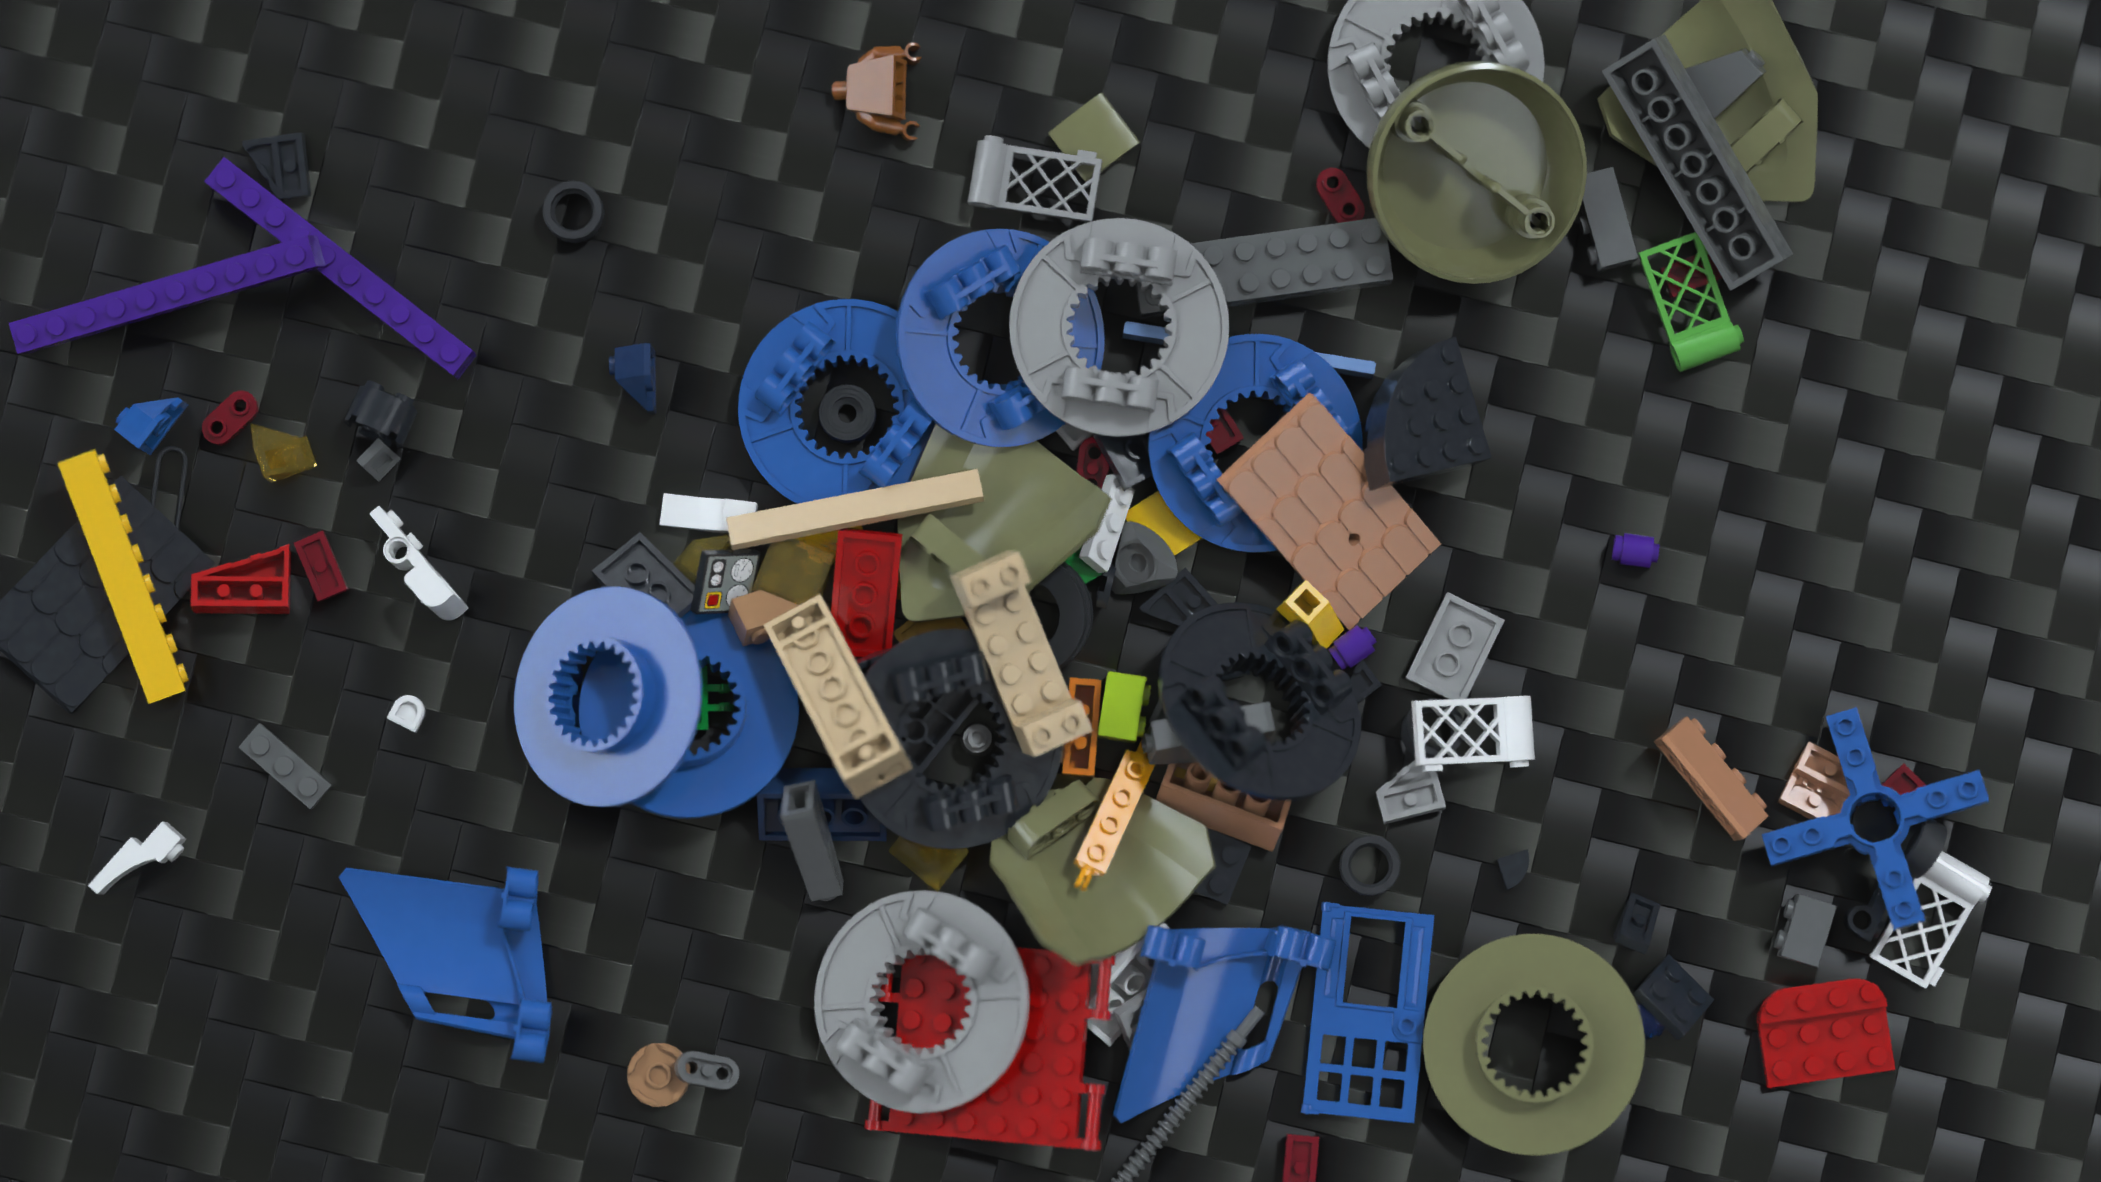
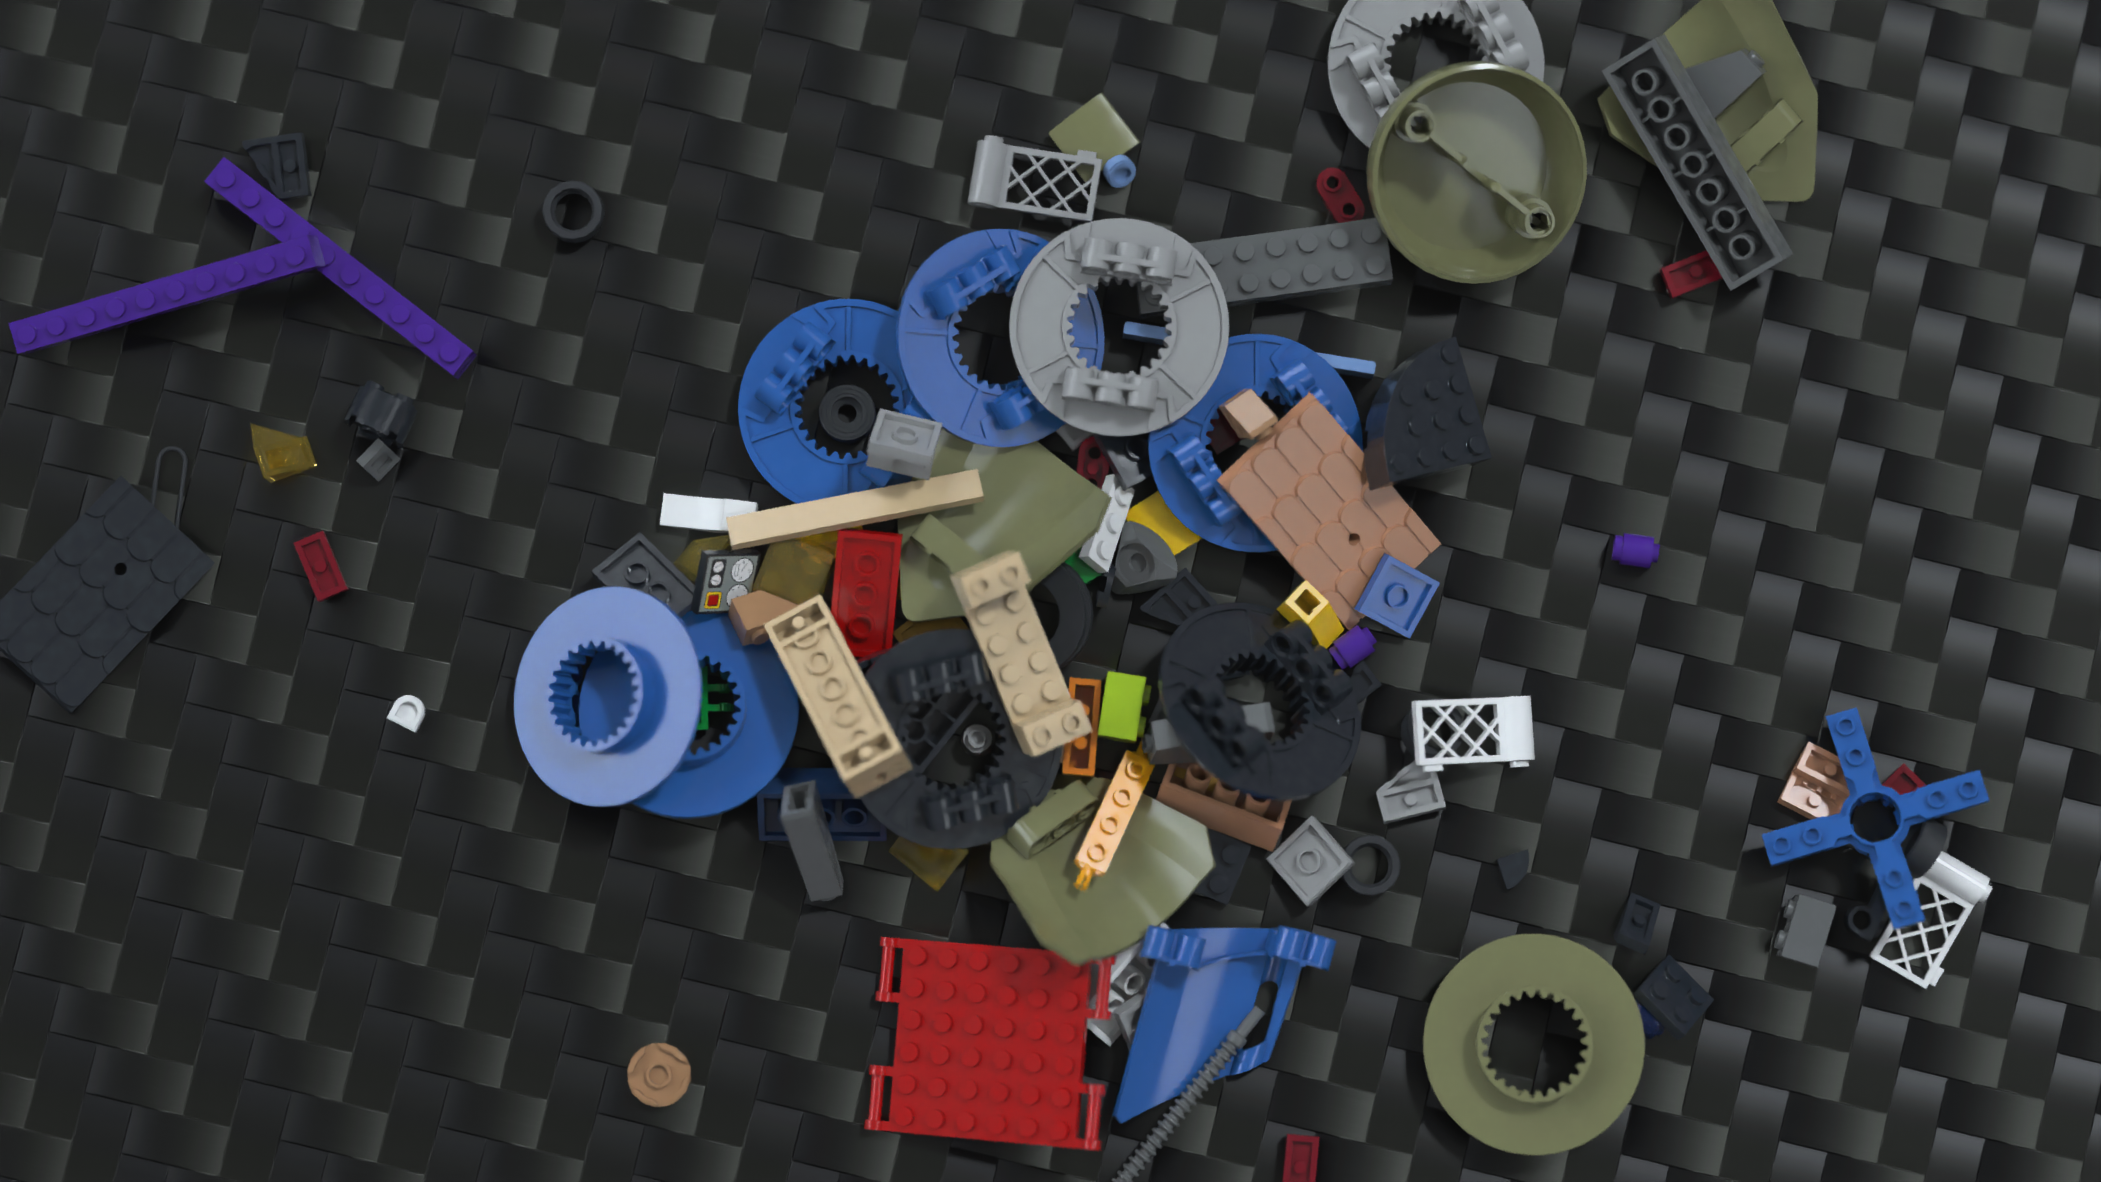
(122, 576): yellow brick -> none
(149, 422): blue slope -> none
(161, 845): white slope -> none
(231, 419): dark red plate -> none
(245, 586): red wedge -> none
(285, 766): dark grey plate -> none
(423, 578): white plate -> none
(462, 945): blue panel -> none
(636, 373): dark blue slope -> none
(705, 1070): dark grey plate -> none
(850, 1009): light grey piece -> none
(878, 89): torso -> none
(903, 444): none -> light grey bracket
(1119, 171): none -> medium blue tile
(1248, 415): none -> slope
(1310, 861): none -> light grey tile
(1377, 1023): blue door -> none
(1397, 595): none -> blue plate
(1454, 648): light grey plate -> none
(1606, 222): dark grey brick -> none
(1697, 343): bright green piece -> none
(1711, 778): nougat slope -> none
(1824, 1032): red plate -> none

